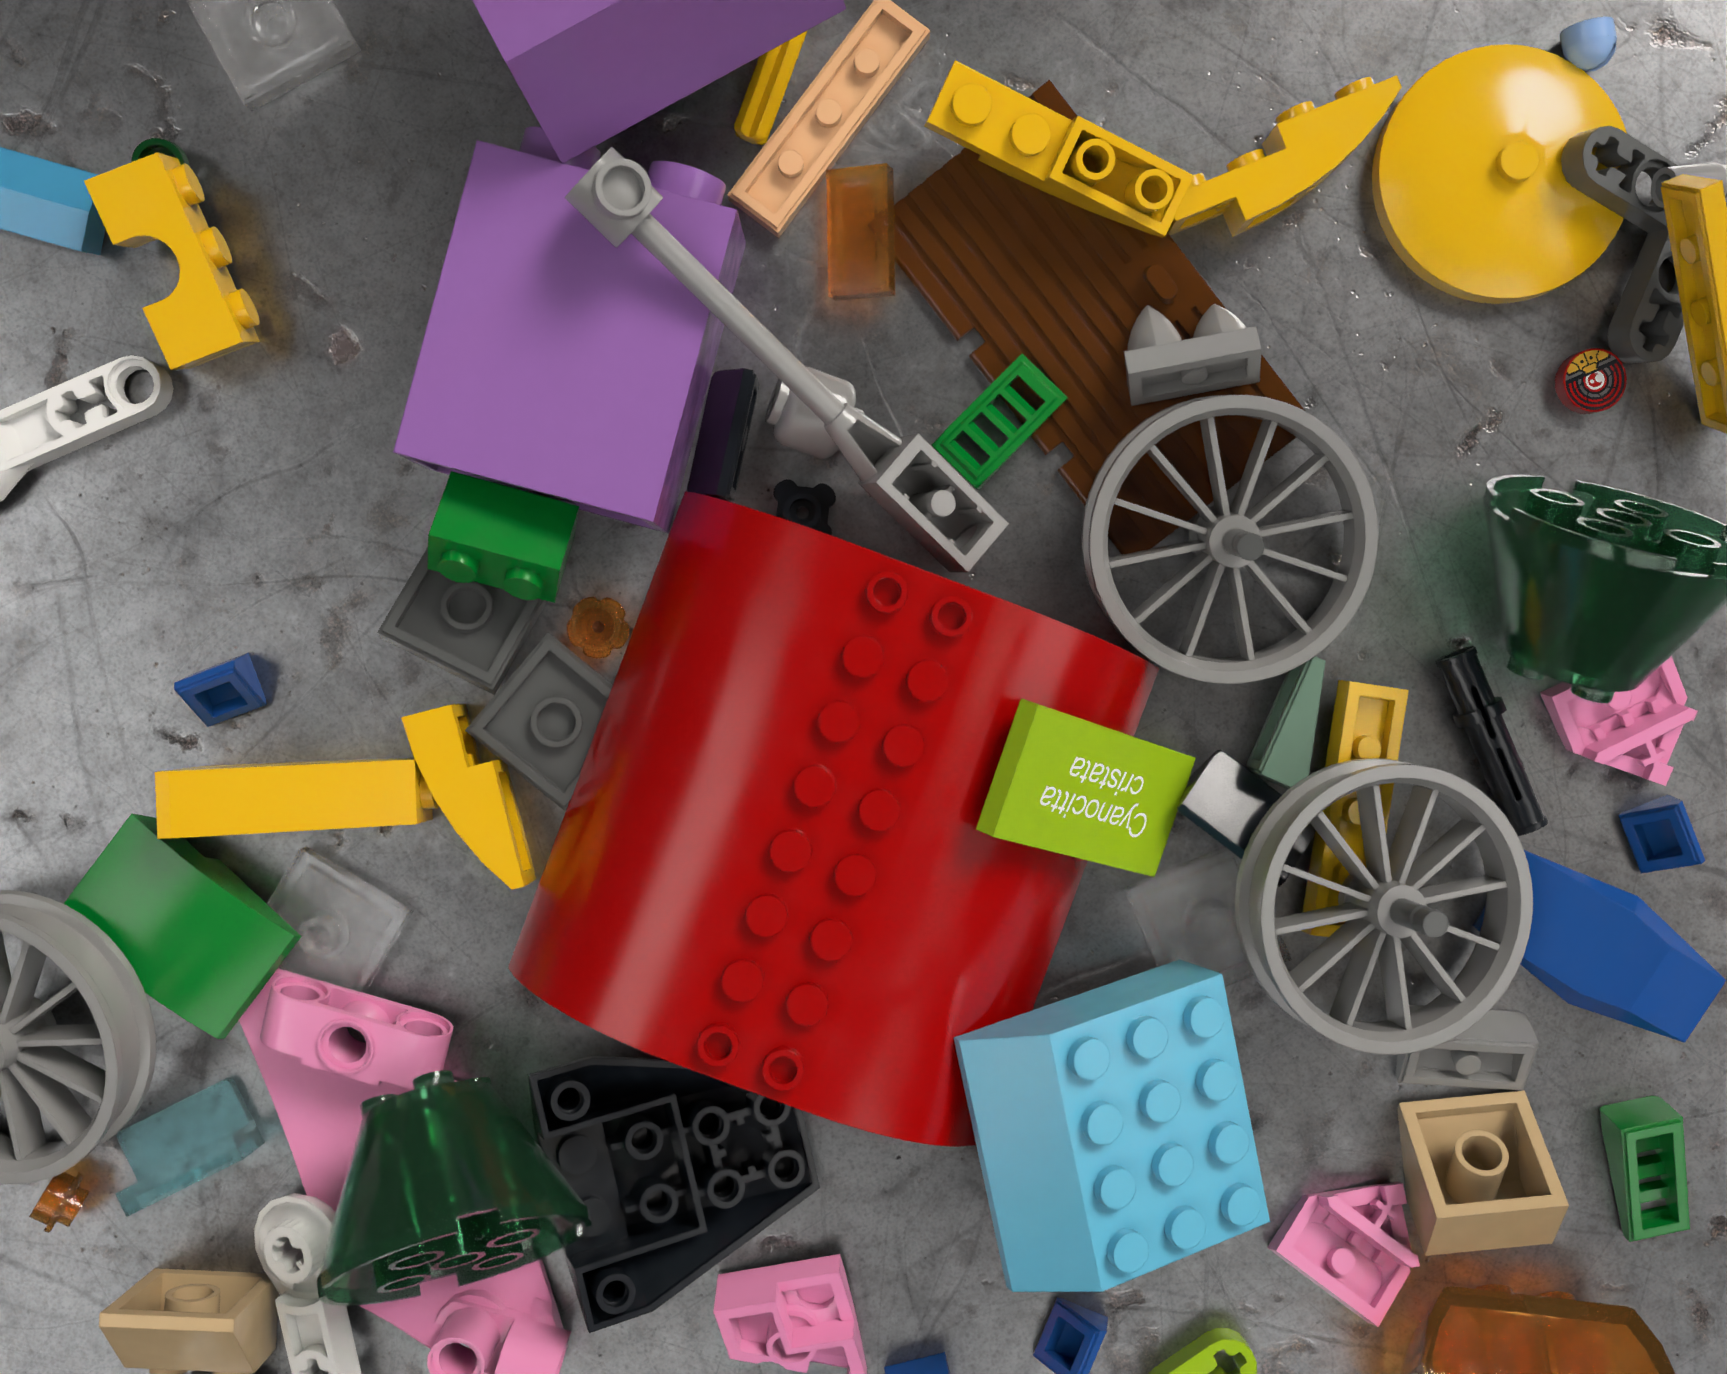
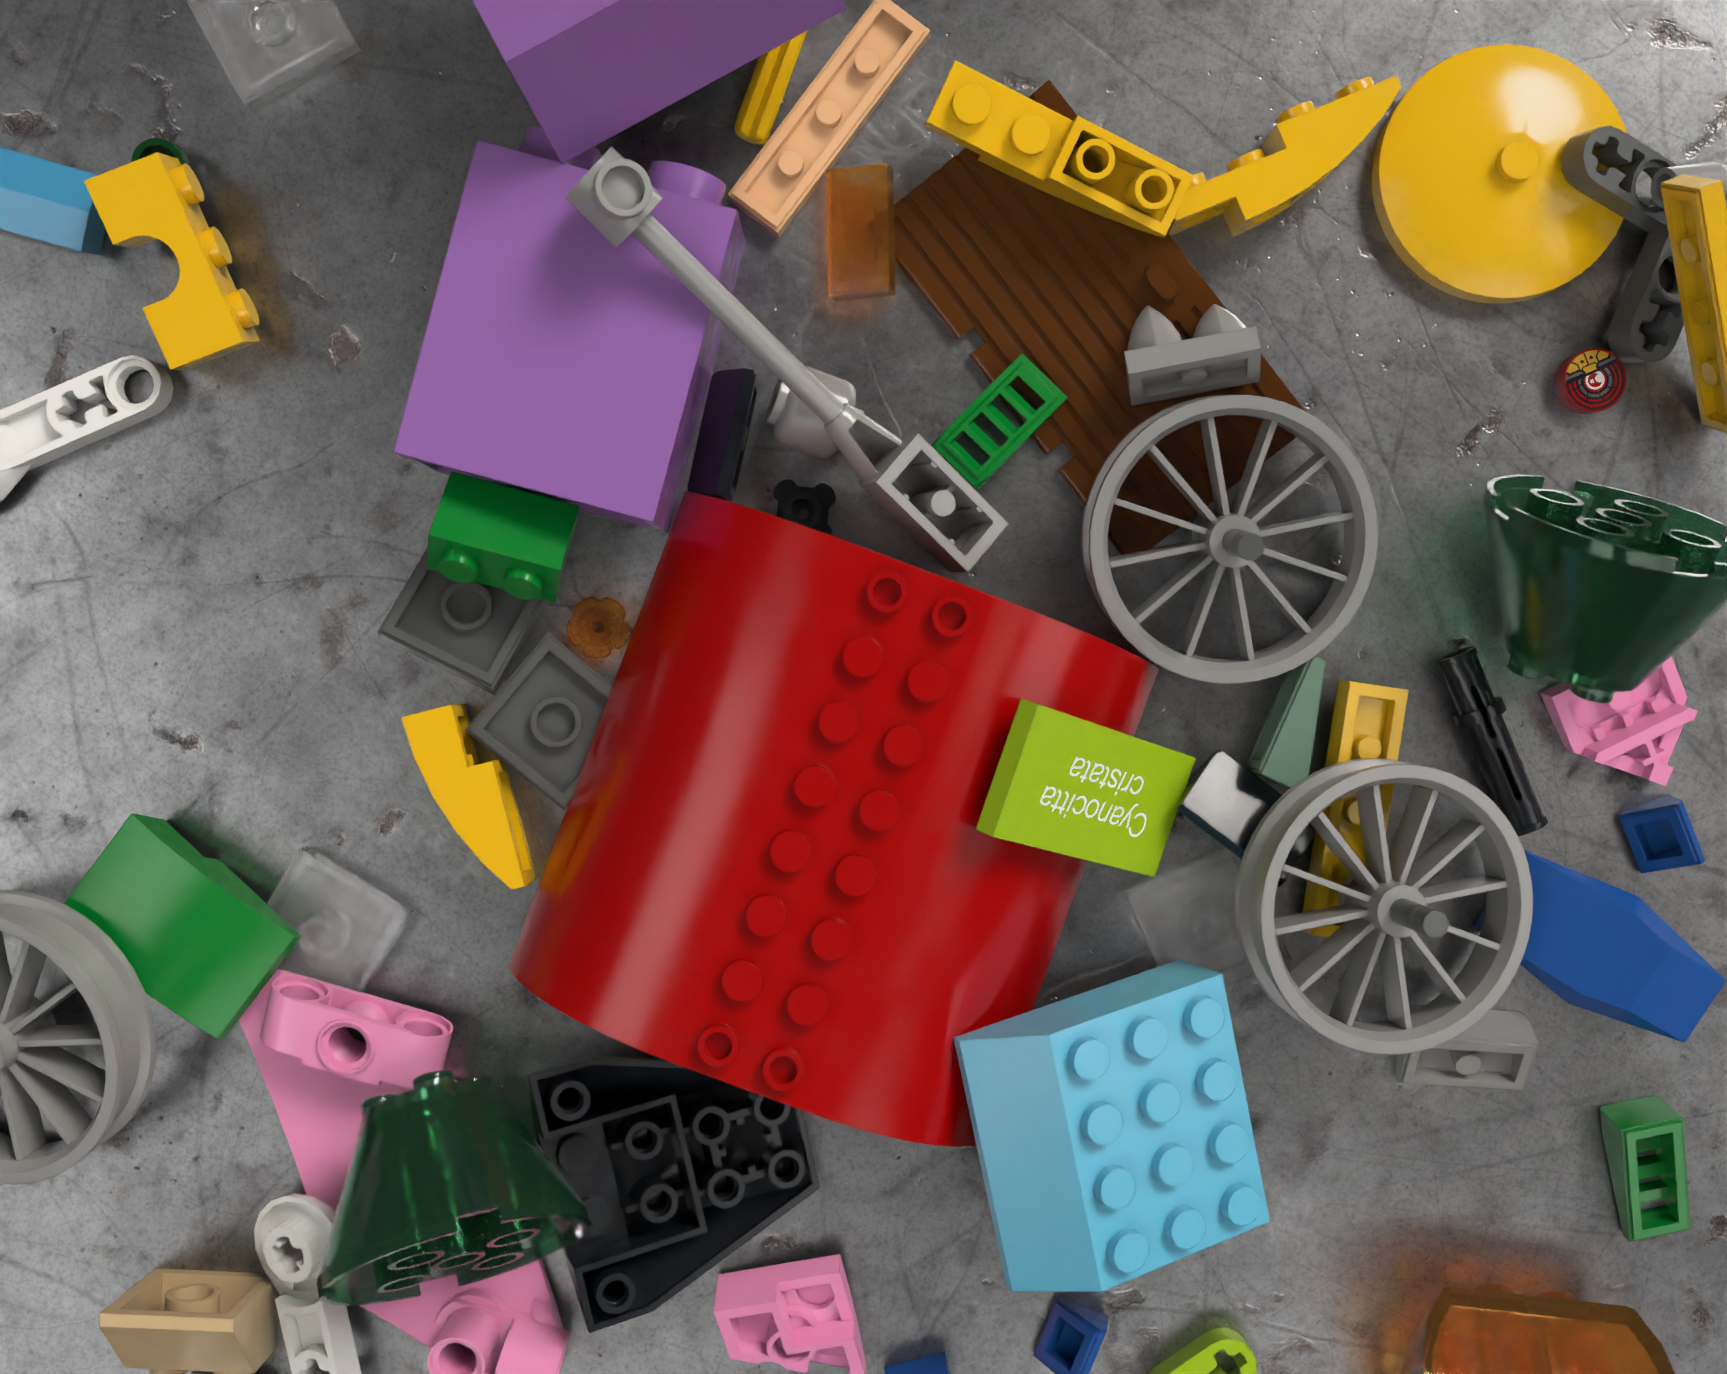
(60, 1201): clear orange plate -> none
(186, 1144): clear light blue panel -> none
(222, 690): blue slope -> none
(290, 797): yellow slope -> none
(1351, 1245): bright pink slope -> none
(1478, 1174): tan slope -> none
(1589, 43): light blue hinge -> none

